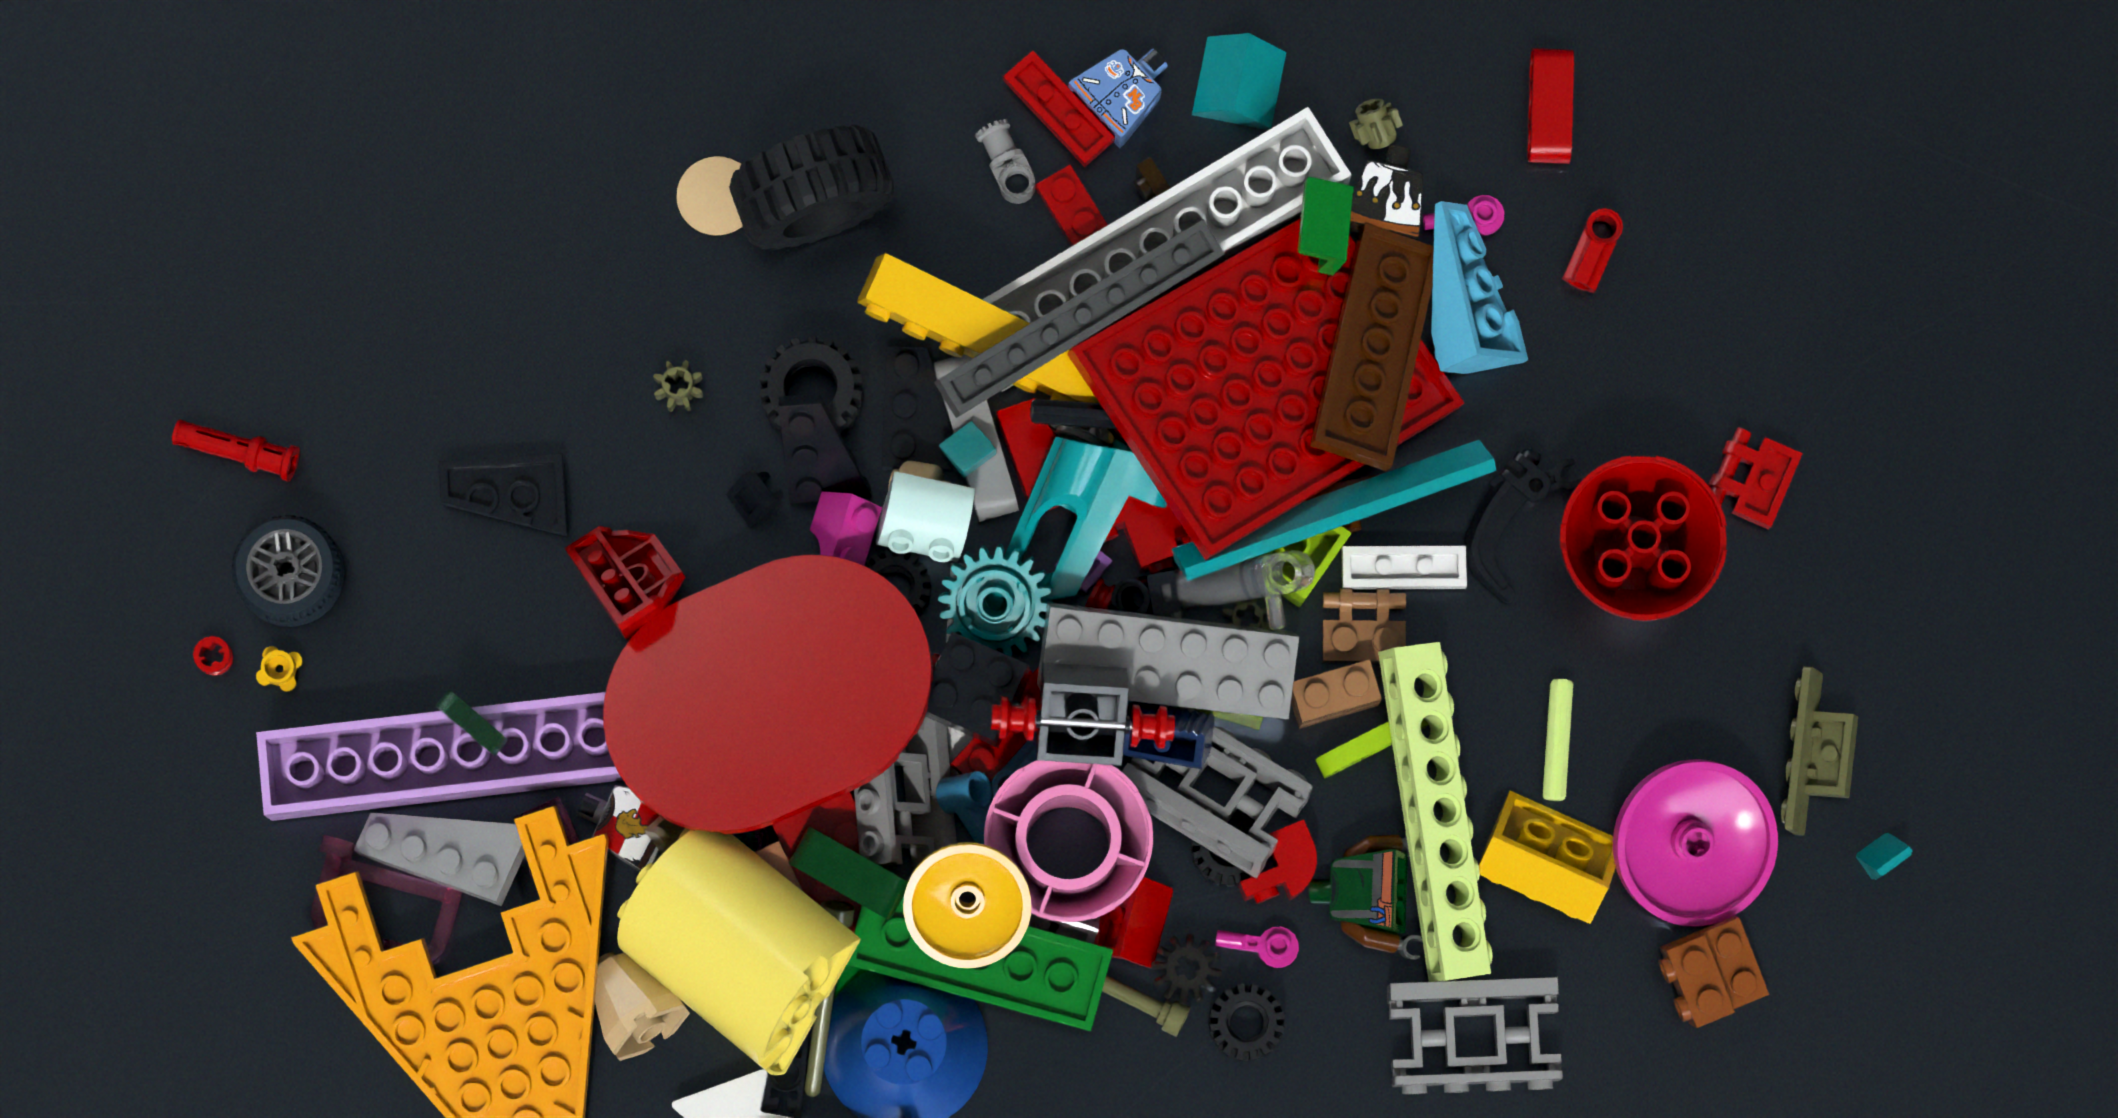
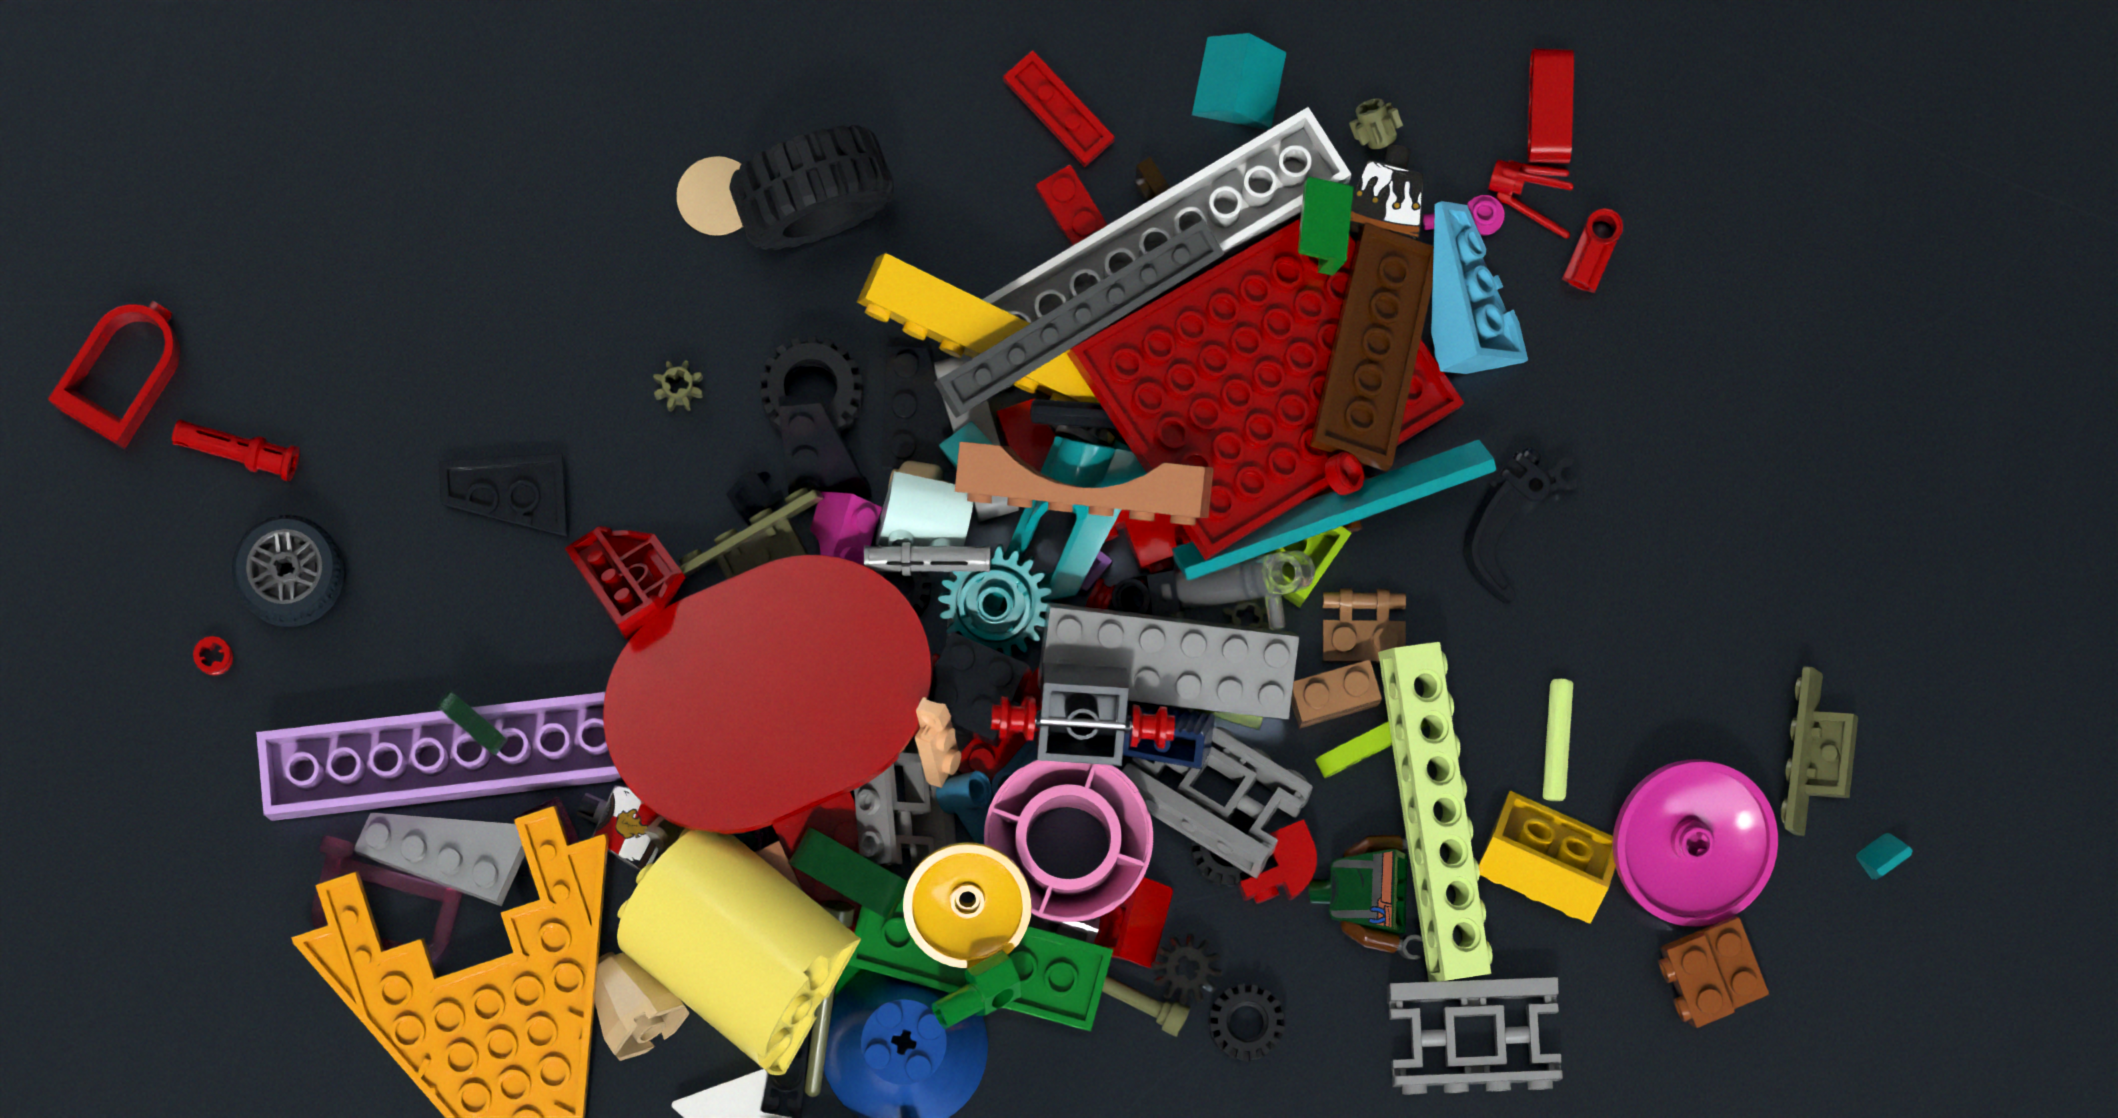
(91, 414): none -> red window
(271, 659): yellow plate -> none
(766, 540): none -> olive bracket
(926, 558): none -> light grey pin
(936, 742): none -> light nougat hinge
(987, 988): none -> green piece
(1001, 472): none -> nougat arch
(1006, 159): light grey connector -> none
(1121, 91): medium blue torso -> none
(1275, 947): dark pink plate -> none
(1344, 473): none -> red tile
(1404, 567): white plate -> none
(1510, 178): none -> red plant
(1662, 511): red cone -> none
(1766, 480): red plate -> none

